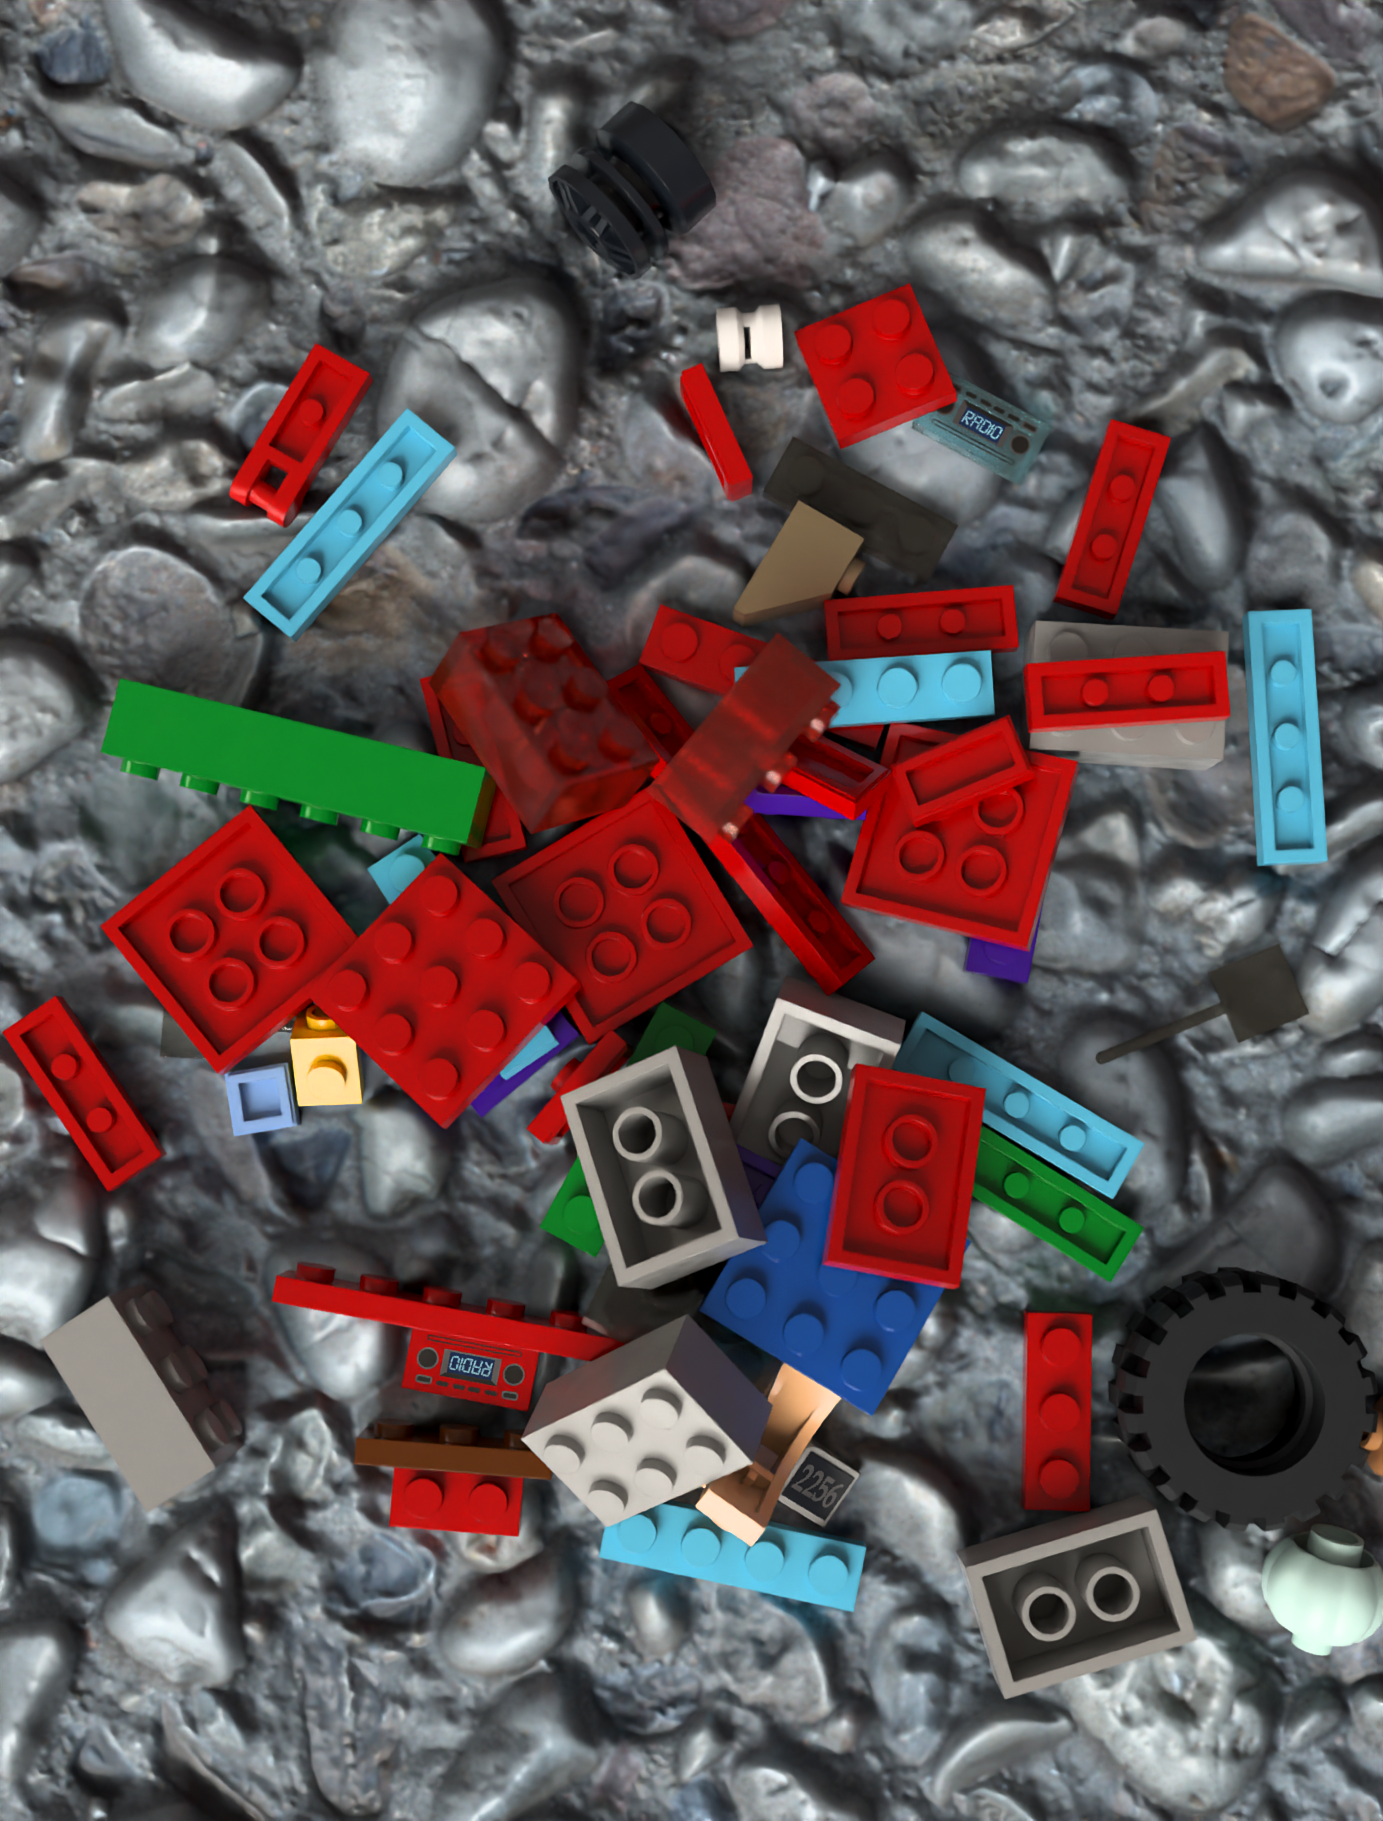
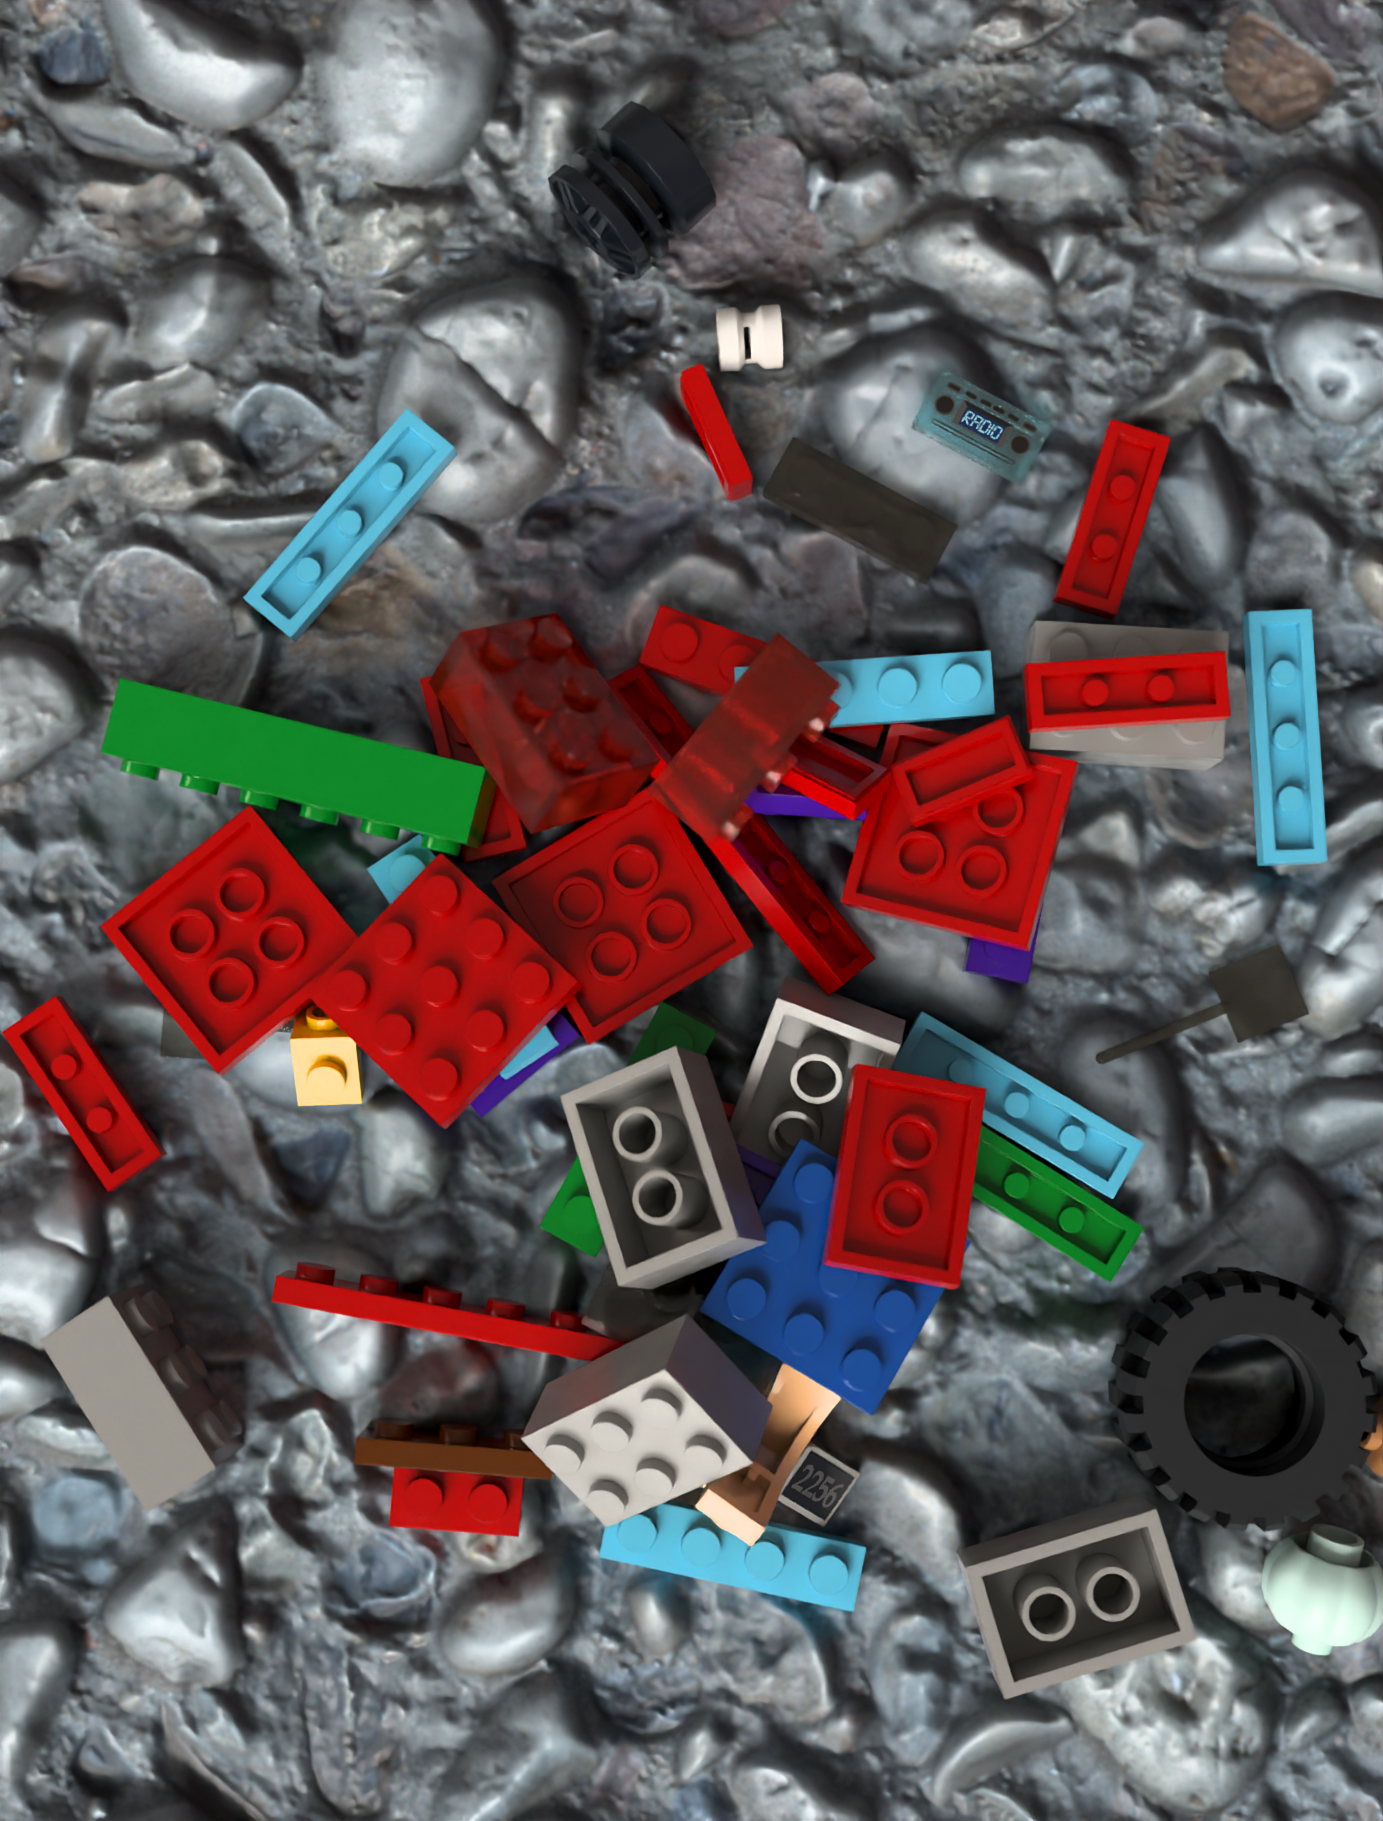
(262, 1099): light blue tile -> none
(301, 434): red plate -> none
(470, 1369): red tile -> none
(602, 1061): red plate -> none
(801, 569): dark tan slope -> none
(875, 366): red plate -> none
(921, 623): red plate -> none
(1056, 1410): red plate -> none

